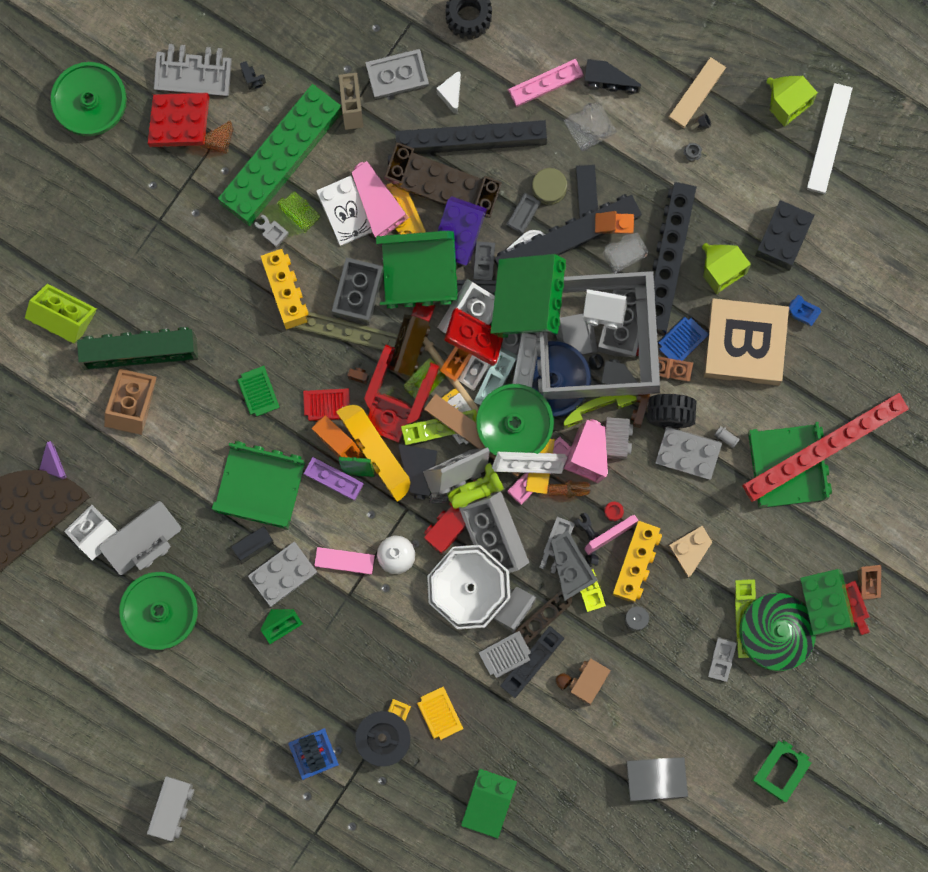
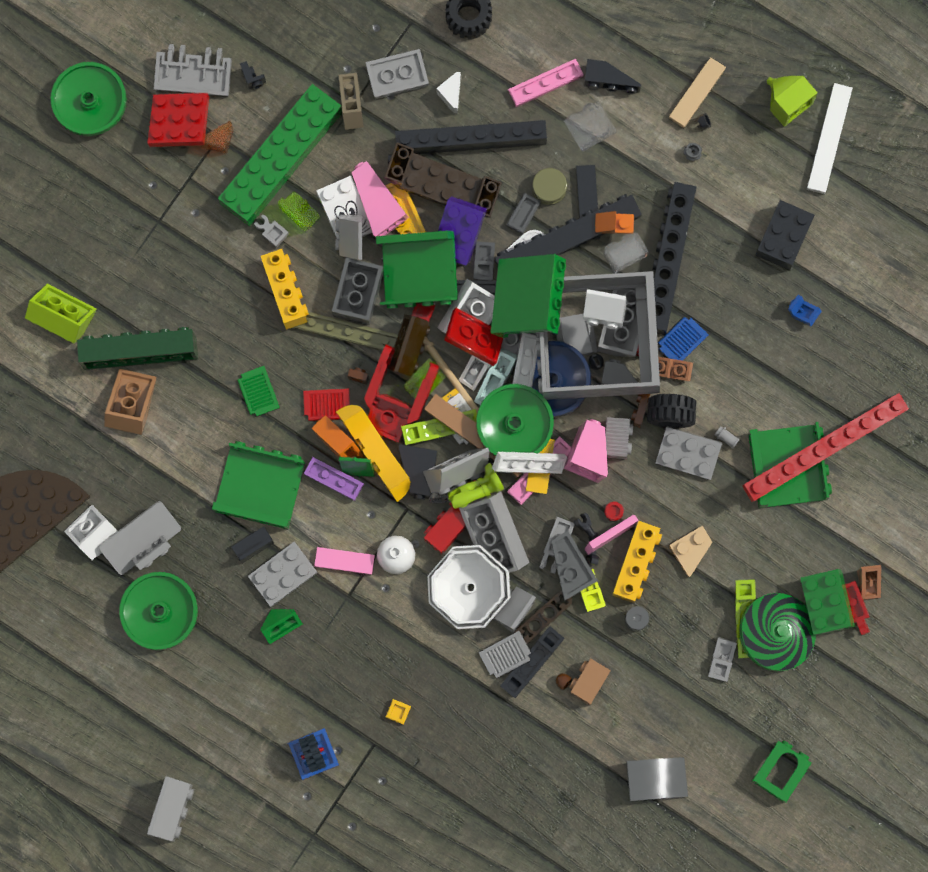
(51, 462): medium lavender slope -> none
(350, 236): none -> light grey slope
(382, 738): black piece -> none
(439, 714): yellow window -> none
(455, 363): orange slope -> none
(489, 803): green slope -> none
(569, 489): clear orange arm -> none
(621, 401): lime slope -> none
(724, 265): lime piece -> none
(746, 341): tan tile -> none

